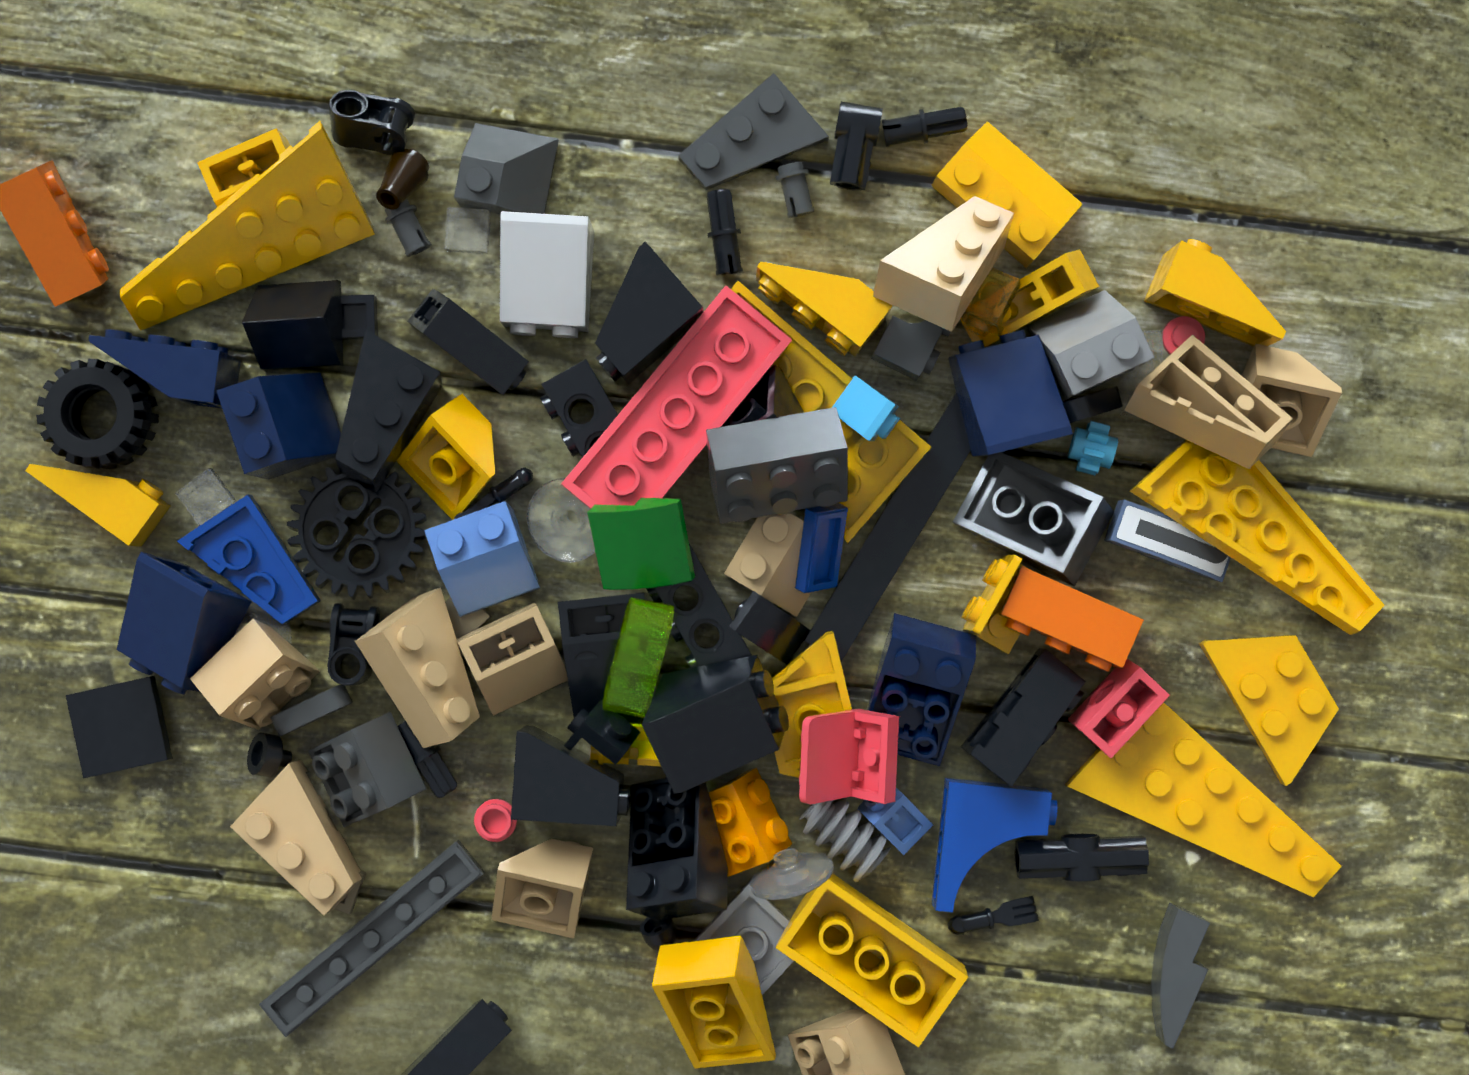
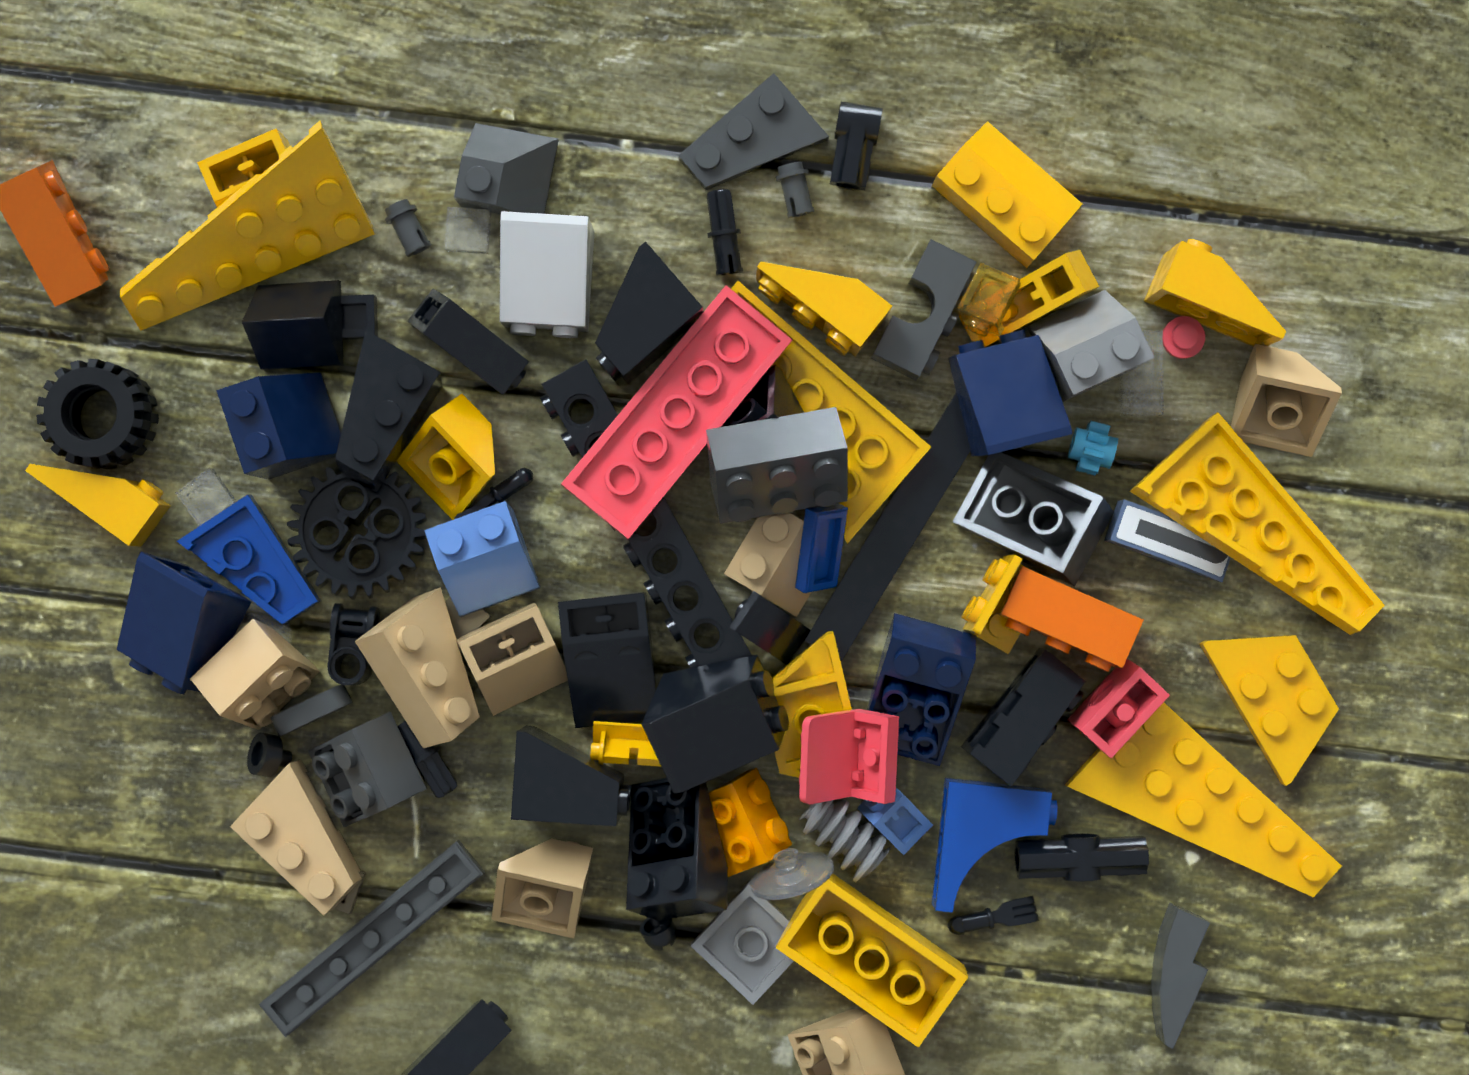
(119, 727): black slope -> none
(172, 367): dark blue slope -> none
(366, 121): black piece -> none
(403, 176): dark brown cone -> none
(494, 820): coral plate -> none
(552, 528): clear dish -> none
(603, 730): black bracket -> none
(638, 657): clear neon green beam -> none
(641, 544): green slope -> none
(714, 1001): yellow slope -> none
(866, 410): medium azure slope -> none
(924, 126): black axle -> none
(945, 264): tan wedge -> none
(1093, 404): black beam -> none
(1209, 405): tan wedge -> none

